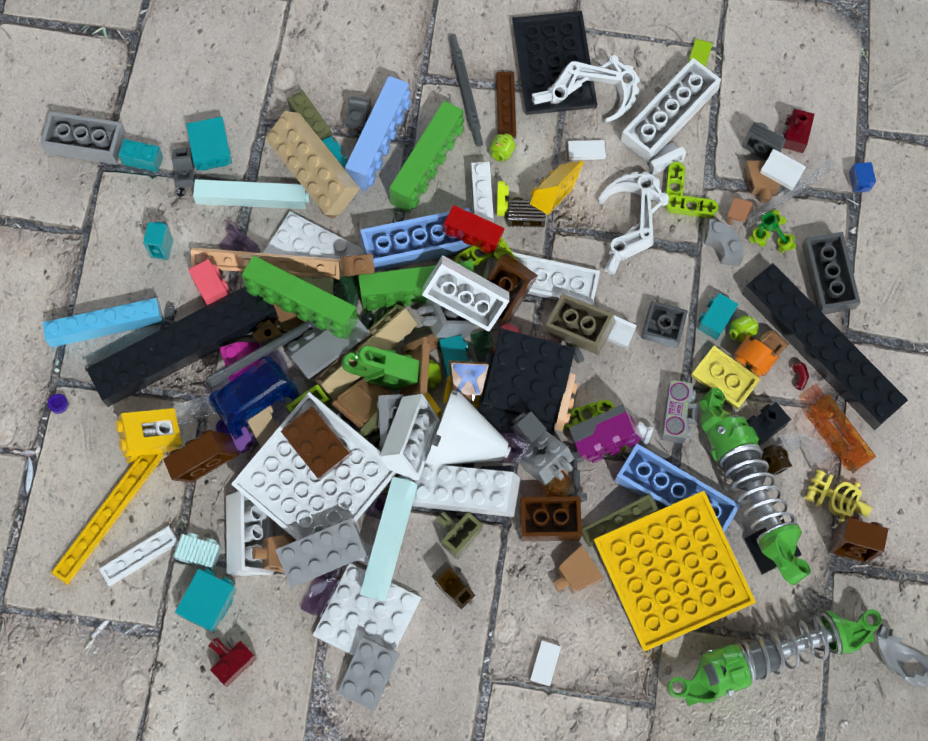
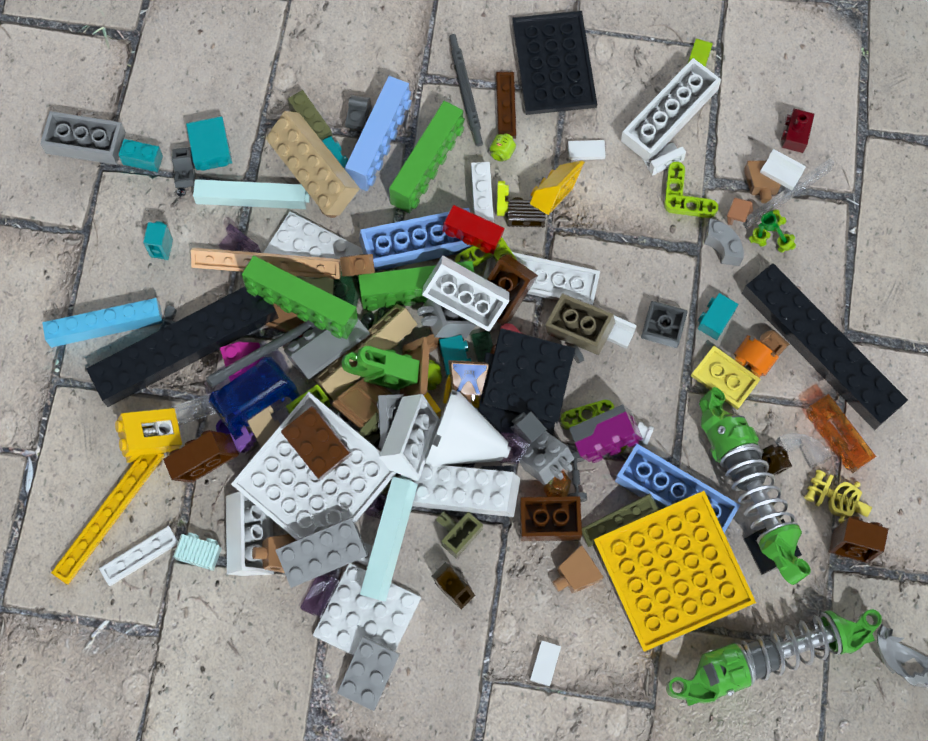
(58, 403): dark purple tile -> none
(206, 600): teal brick -> none
(209, 282): coral brick -> none
(231, 662): dark red brick -> none
(263, 329): dark brown brick -> none
(567, 403): light nougat plate -> none
(575, 70): white piece -> none
(635, 240): white piece -> none
(675, 419): light grey piece -> none
(742, 327): lime head -> none
(762, 140): dark grey brick -> none
(769, 422): black brick -> none
(803, 375): dark red arm -> none
(831, 273): dark grey brick -> none
(862, 177): blue brick -> none

